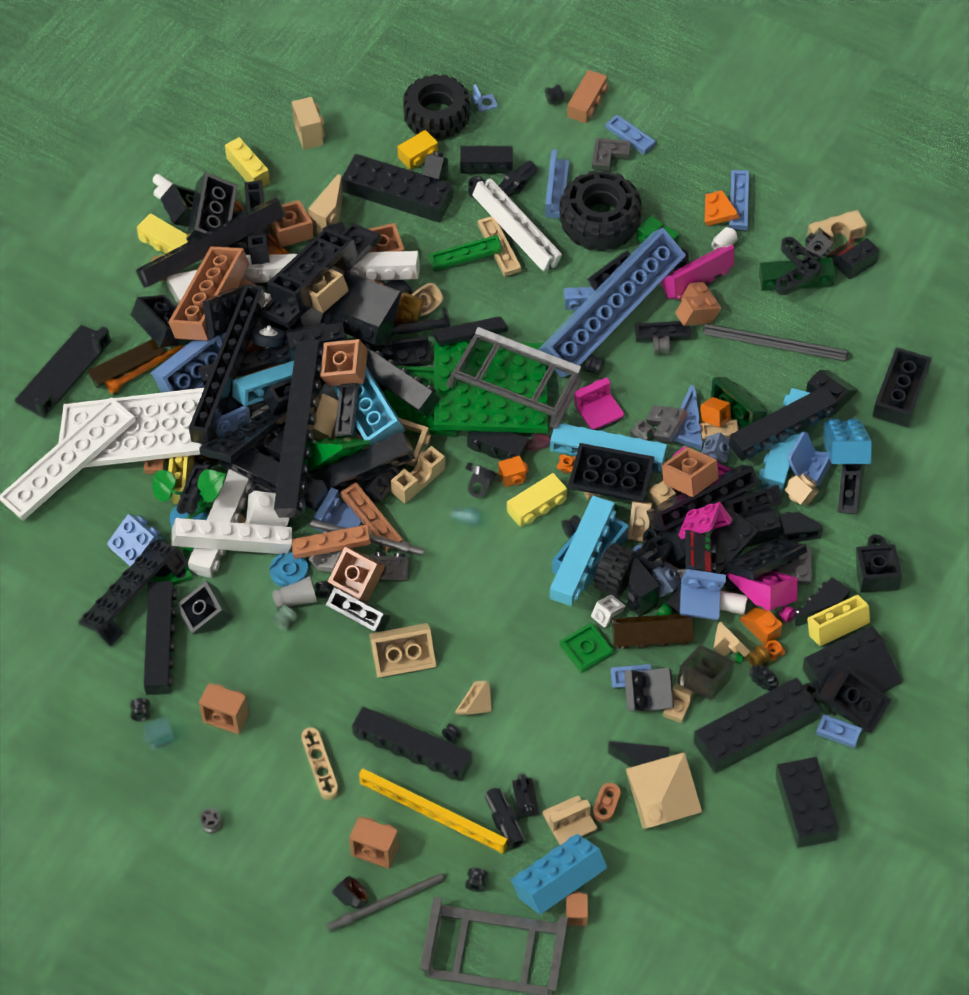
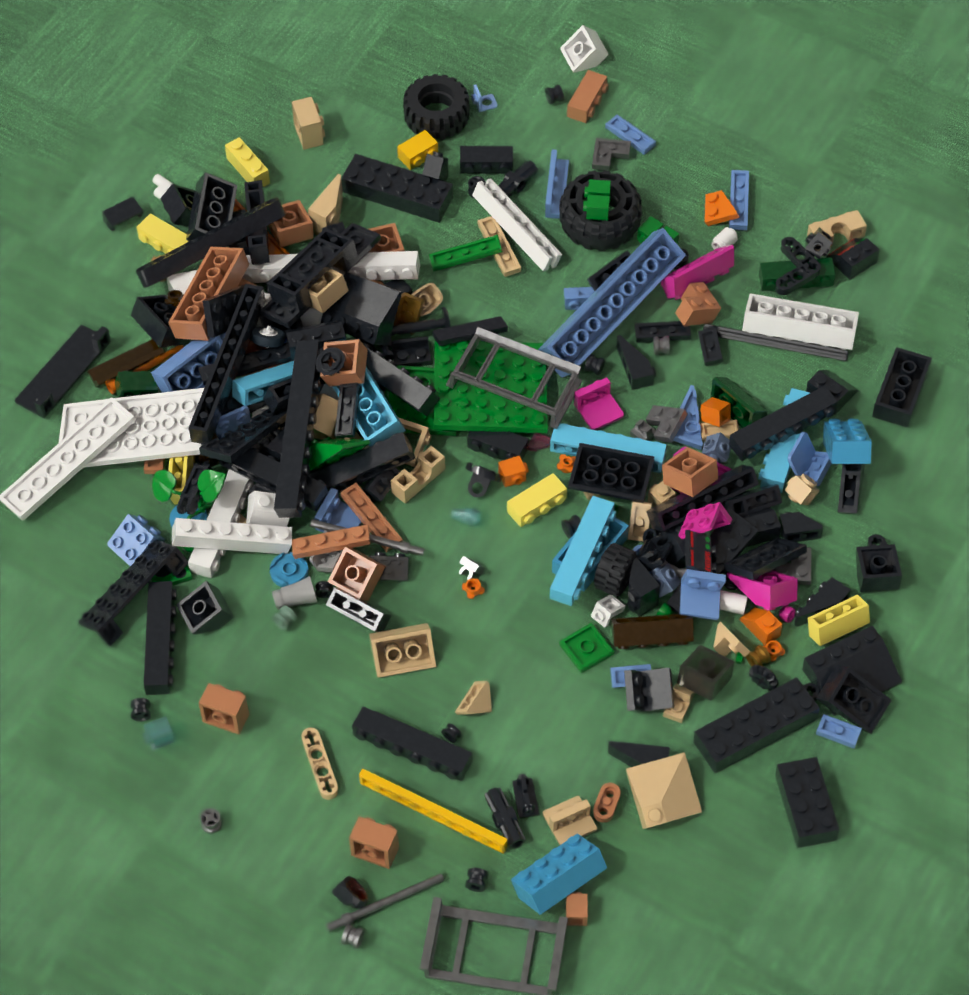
(121, 212): none -> black hinge
(135, 384): none -> dark green brick
(174, 297): none -> dark brown plate
(325, 358): none -> black gear
(352, 936): none -> flat silver wheel
(470, 565): none -> tile
(473, 583): none -> orange plate
(584, 50): none -> white slope
(597, 199): none -> green piece
(635, 364): none -> black slope
(710, 346): none -> black plate
(800, 321): none -> white brick

